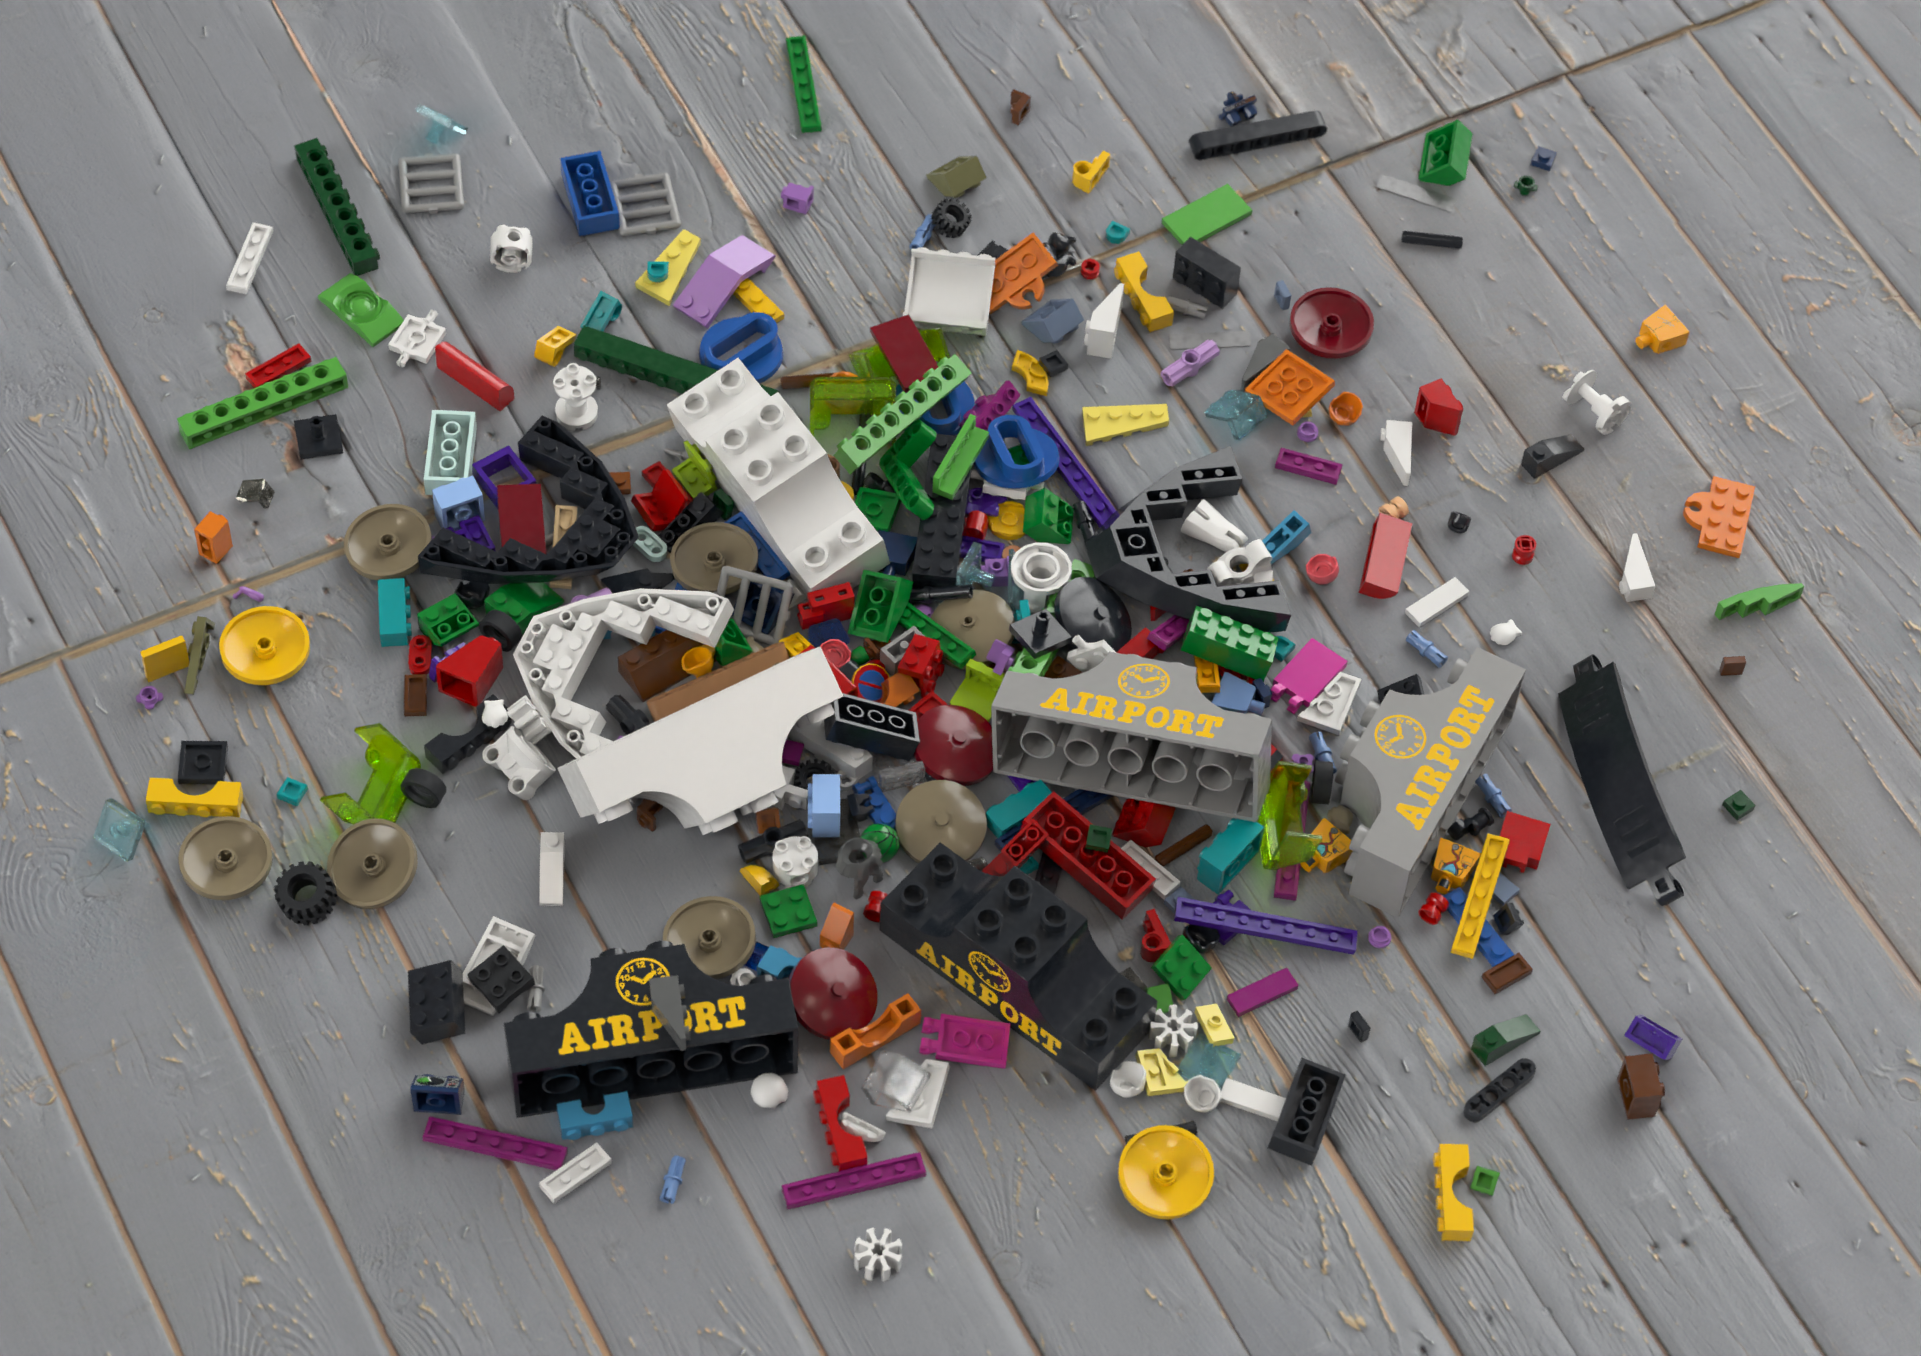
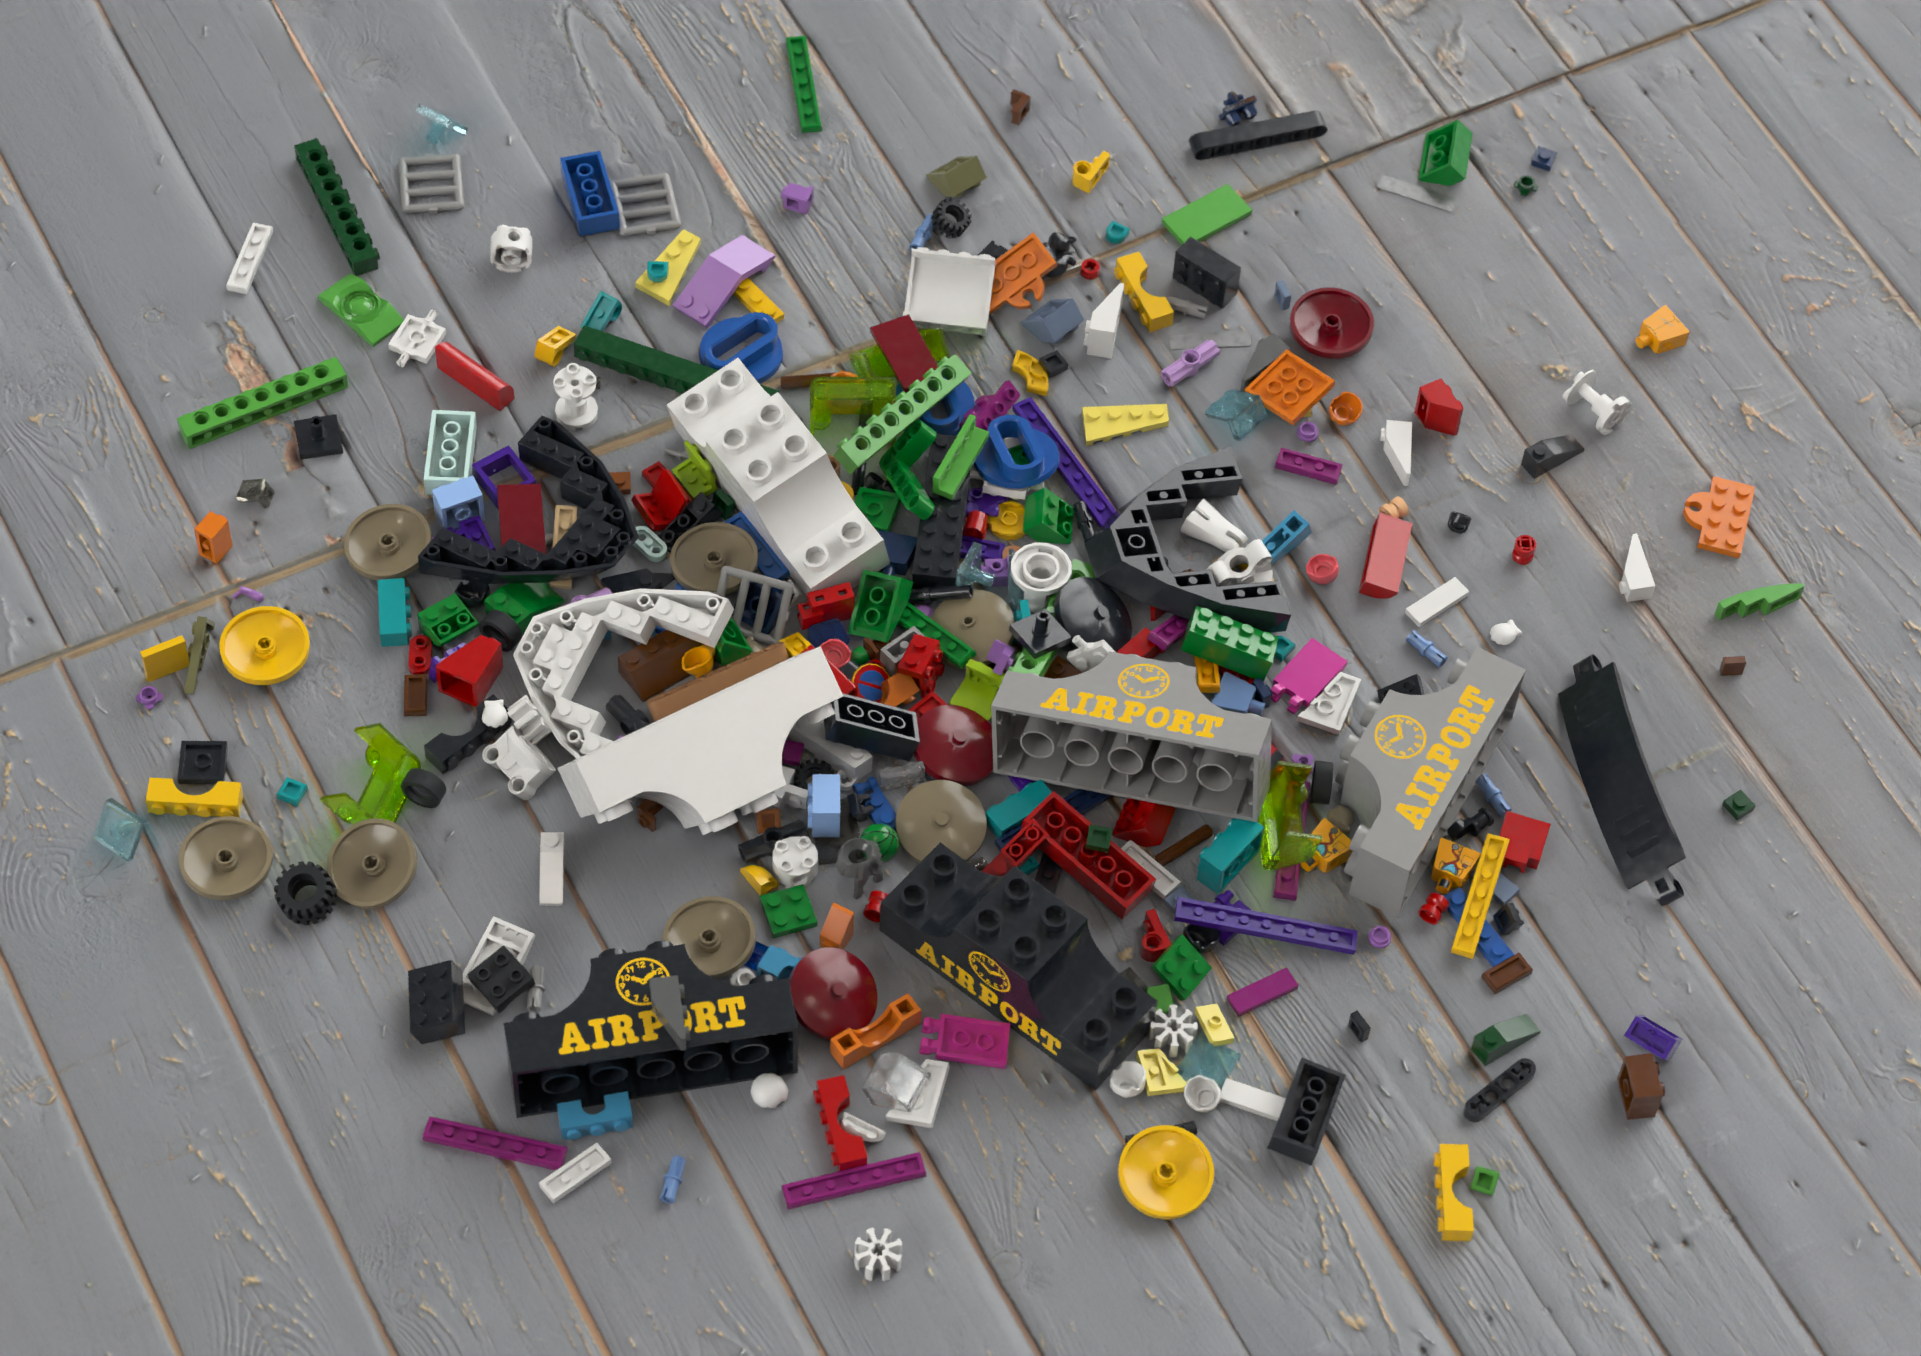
(279, 366): red plate -> none
(437, 1094): dark blue slope -> none
(1322, 752): medium blue pin -> none
(1432, 239): black axle -> none

